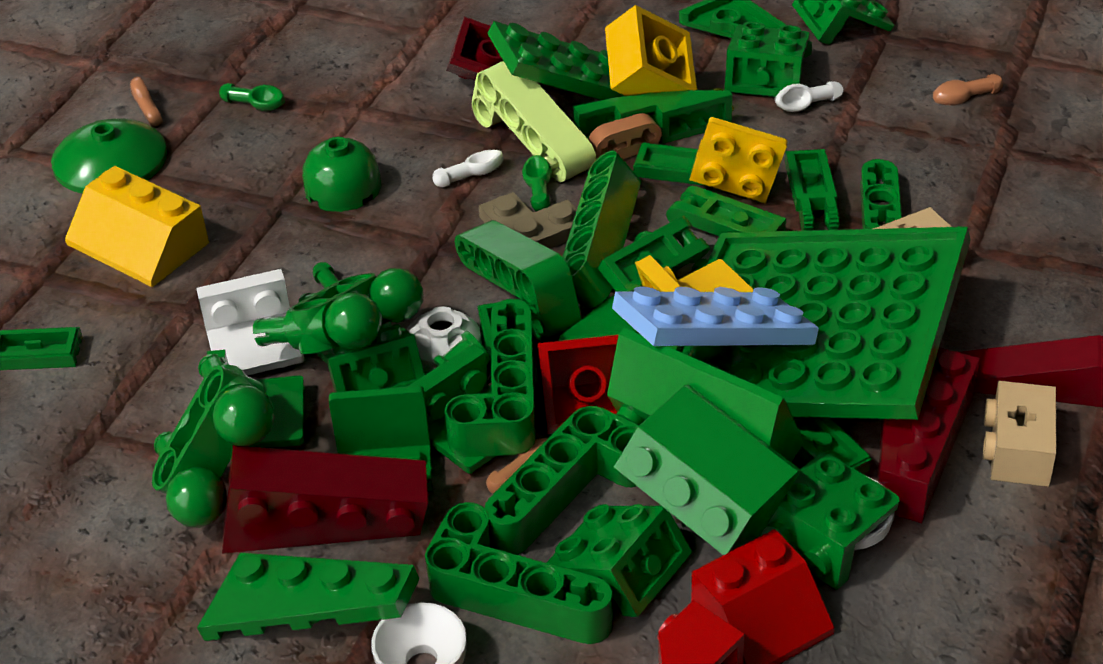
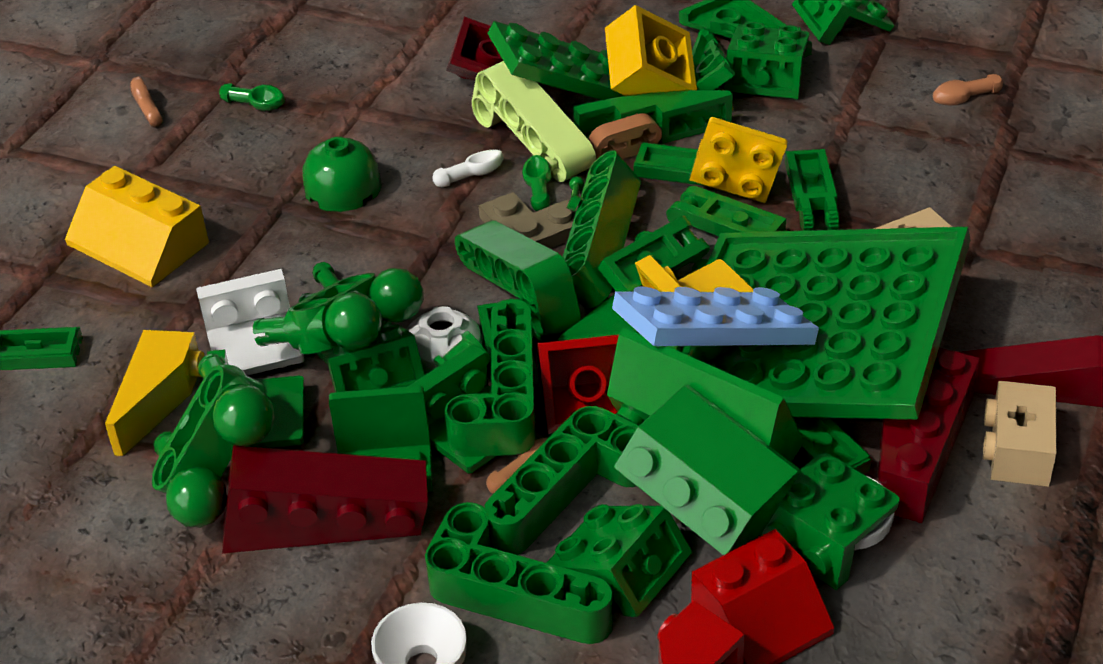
(107, 143): green dish -> none
(153, 385): none -> yellow slope
(303, 591): green wing -> none
(576, 185): none -> green hinge
(710, 62): none -> green wing
(799, 96): white piece -> none
(886, 192): green beam -> none

